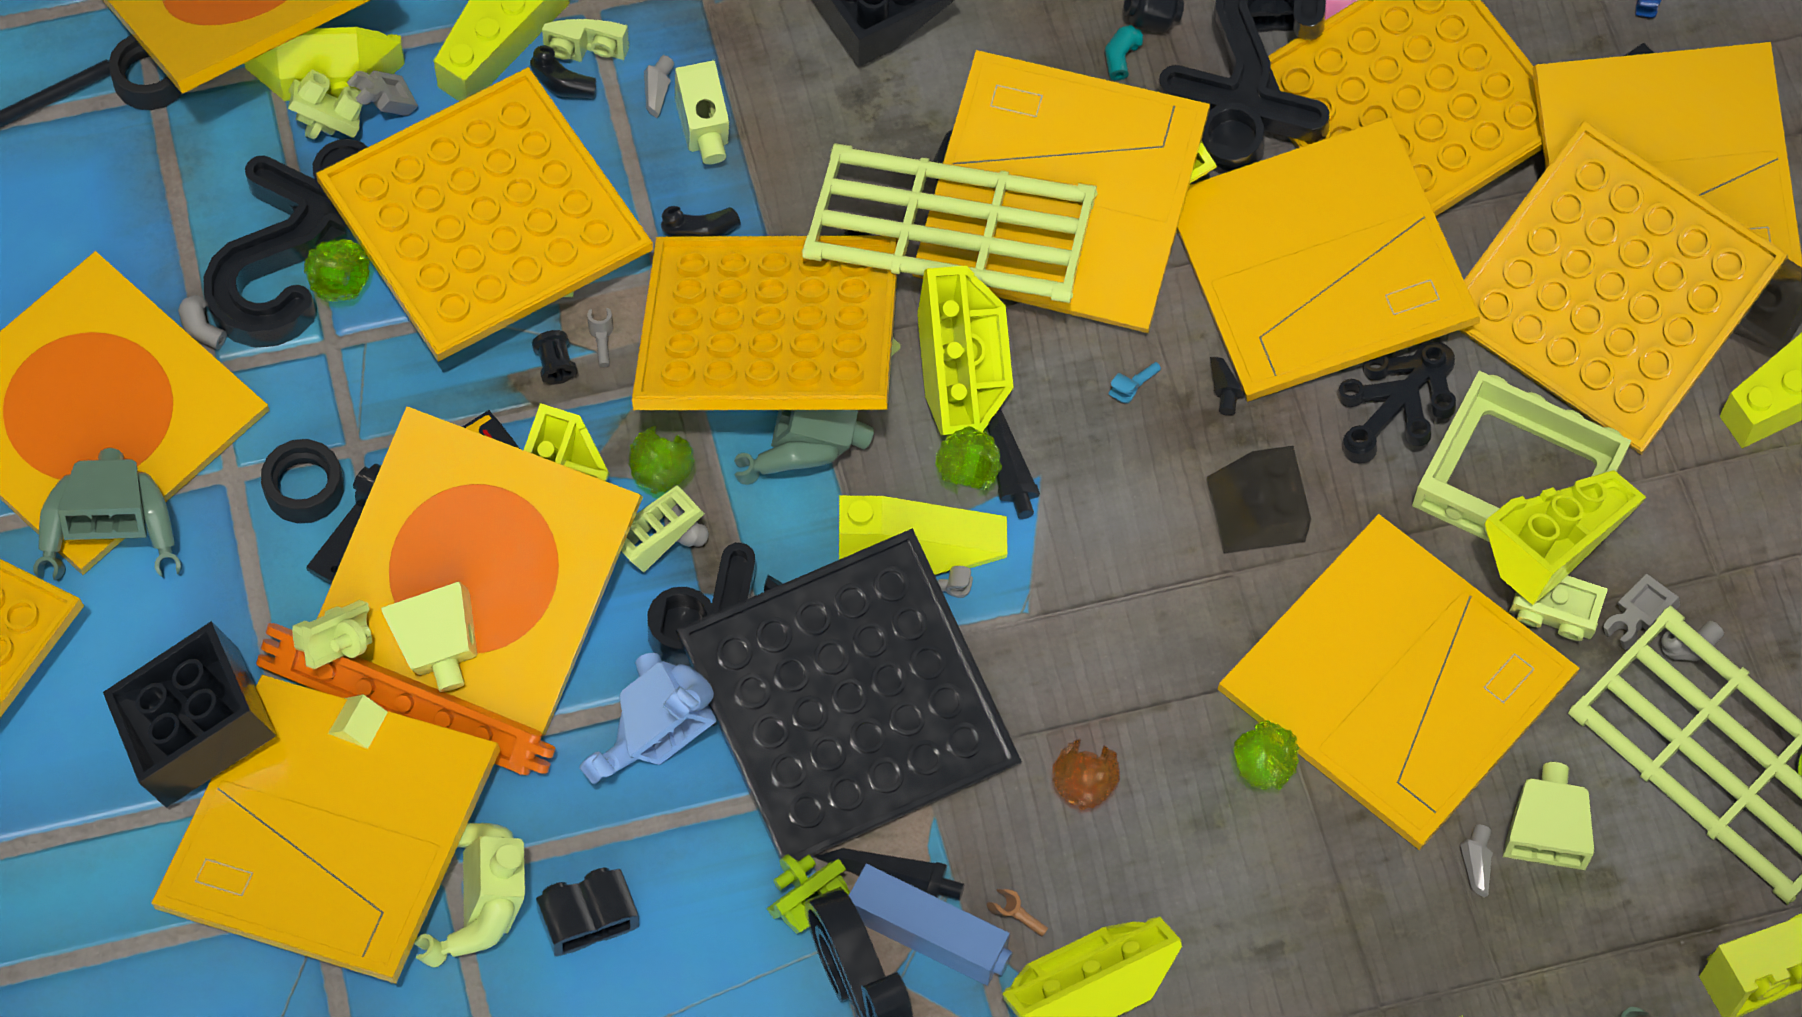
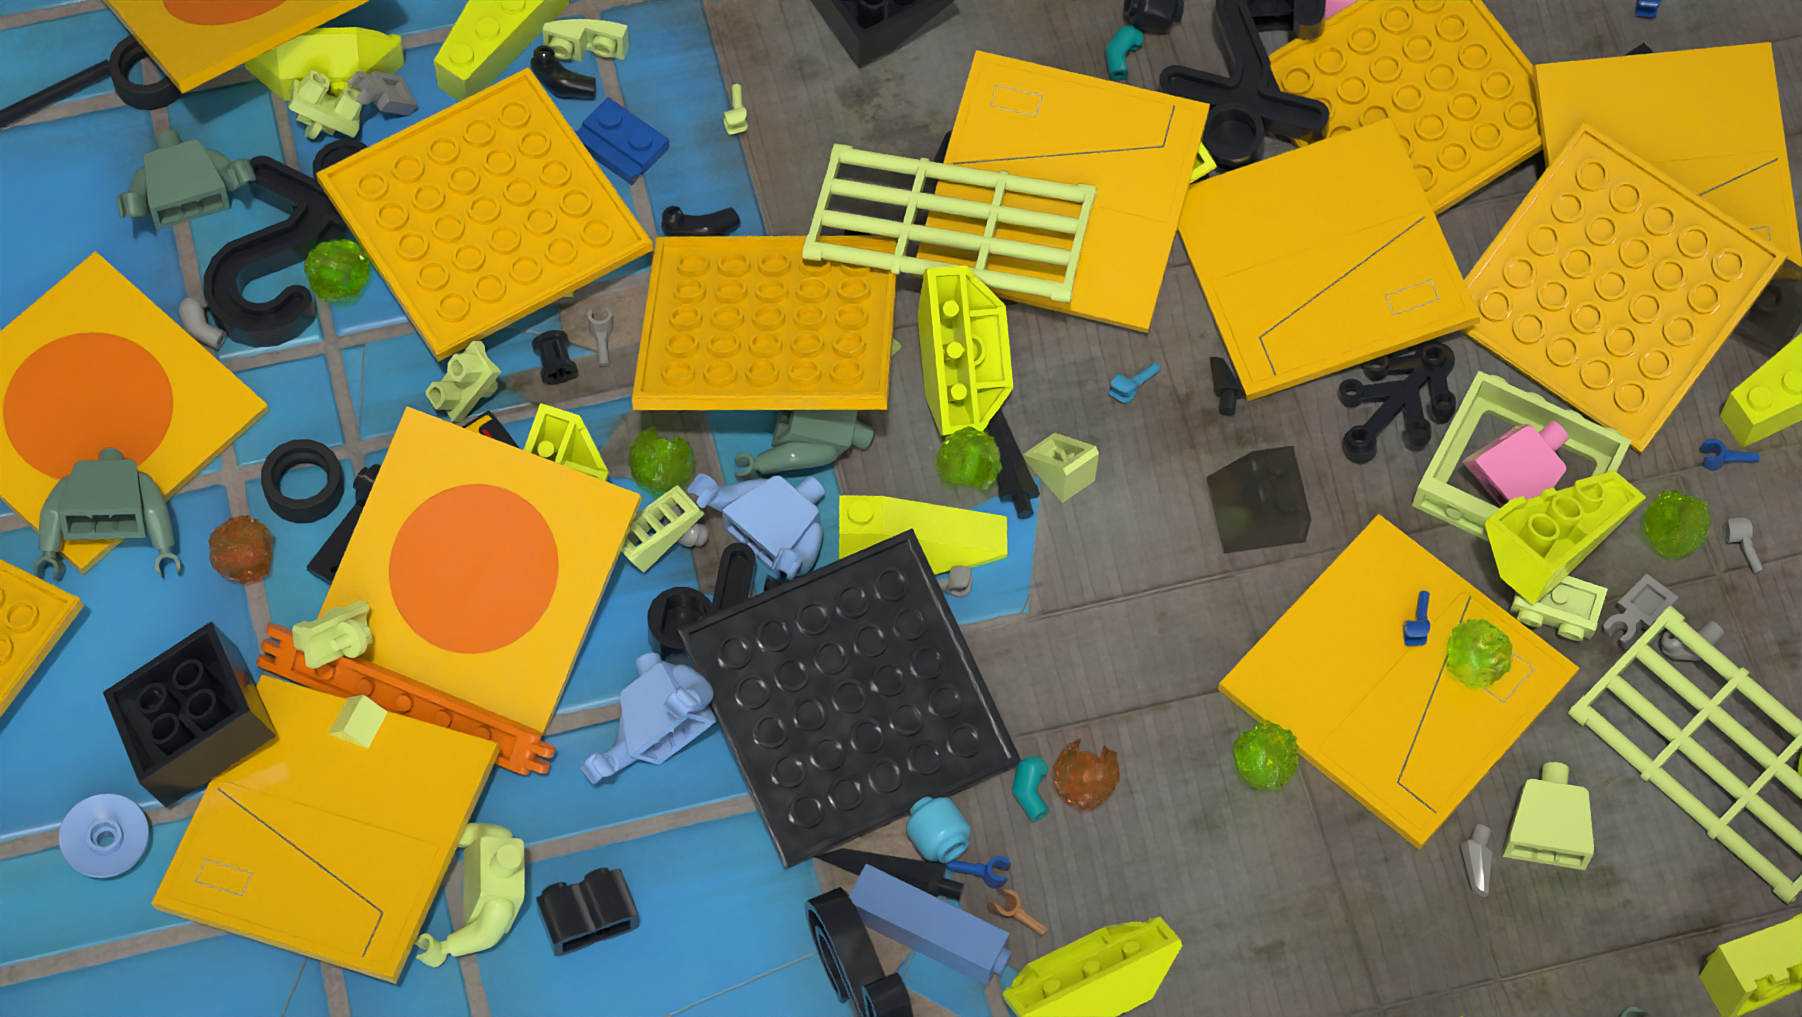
(98, 818): none -> light blue dish
(182, 182): none -> sand green torso
(241, 549): none -> clear orange piece
(435, 632): yellowish green torso -> none
(467, 380): none -> yellowish green hips
(621, 140): none -> blue plate
(657, 83): light grey bar -> none
(702, 110): yellowish green torso -> none
(735, 119): none -> yellowish green hand
(770, 518): none -> light blue torso
(792, 905): lime hips -> none
(938, 829): none -> medium azure head
(983, 870): none -> blue hand
(1025, 787): none -> teal arm
(1063, 464): none -> yellowish green slope
(1416, 630): none -> blue hand
(1479, 653): none -> clear neon green piece
(1520, 462): none -> bright pink torso
(1677, 523): none -> clear neon green piece
(1717, 447): none -> blue hand
(1742, 531): none -> light grey hand

